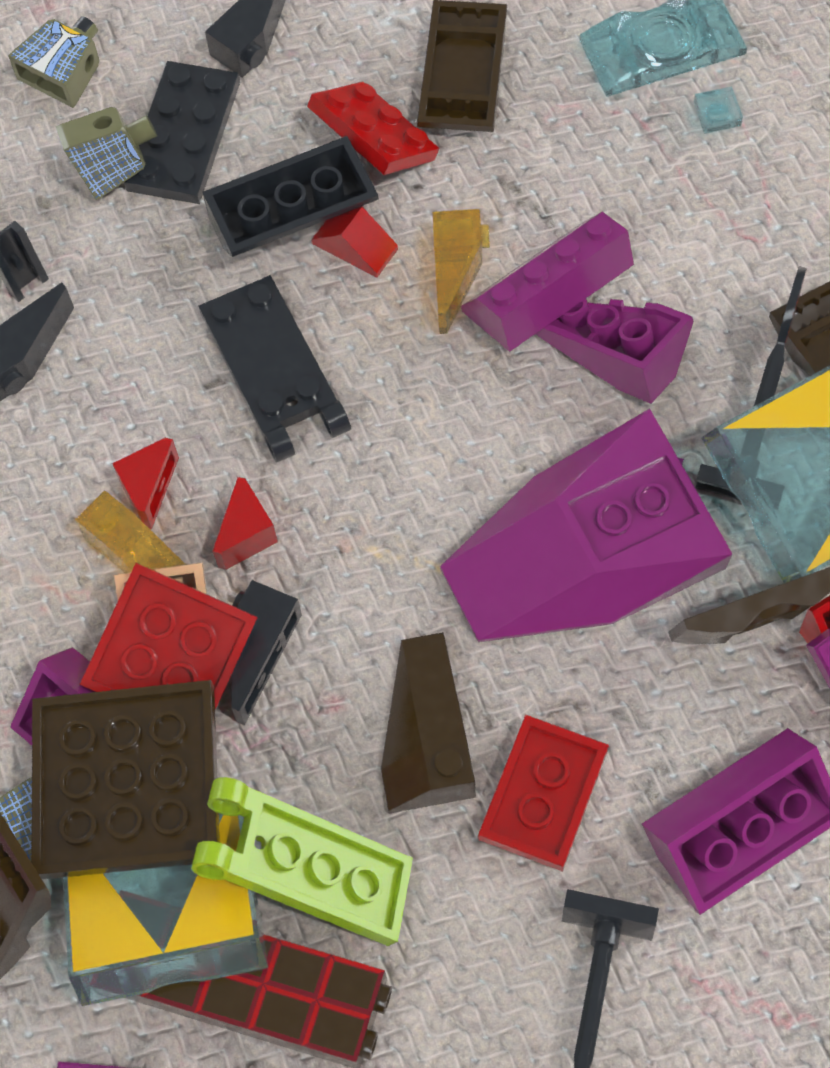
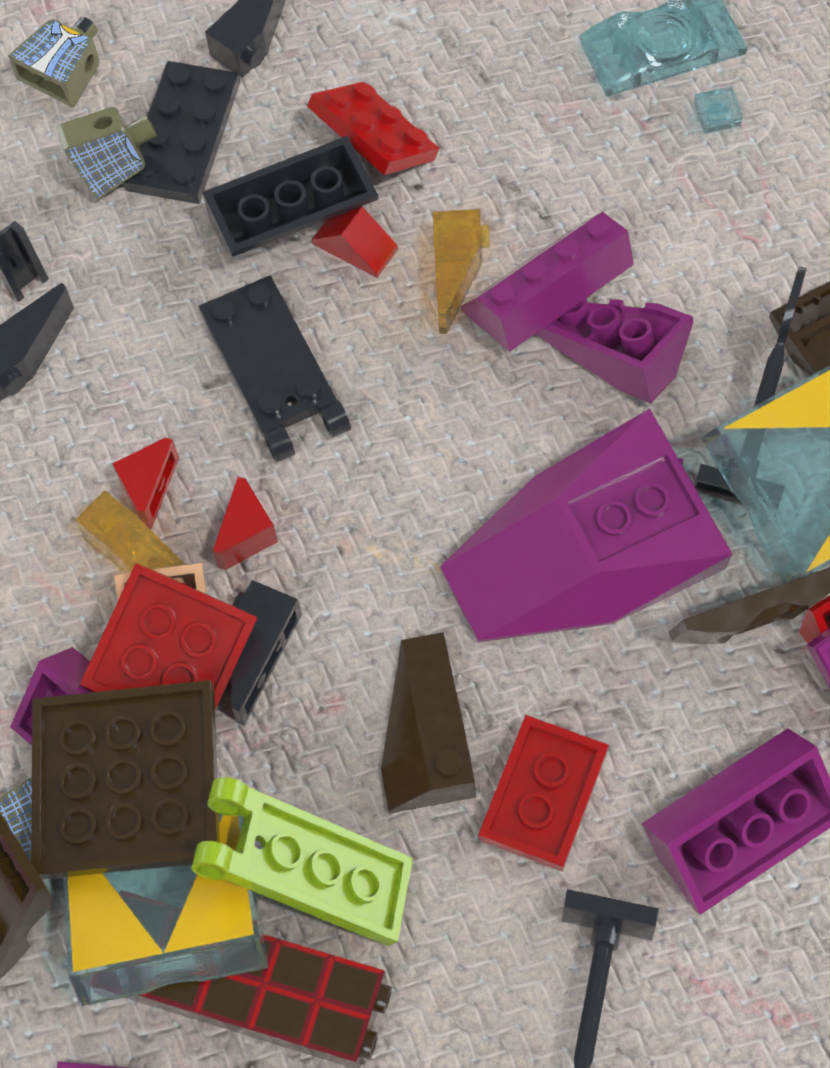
(463, 66): dark brown slope -> none

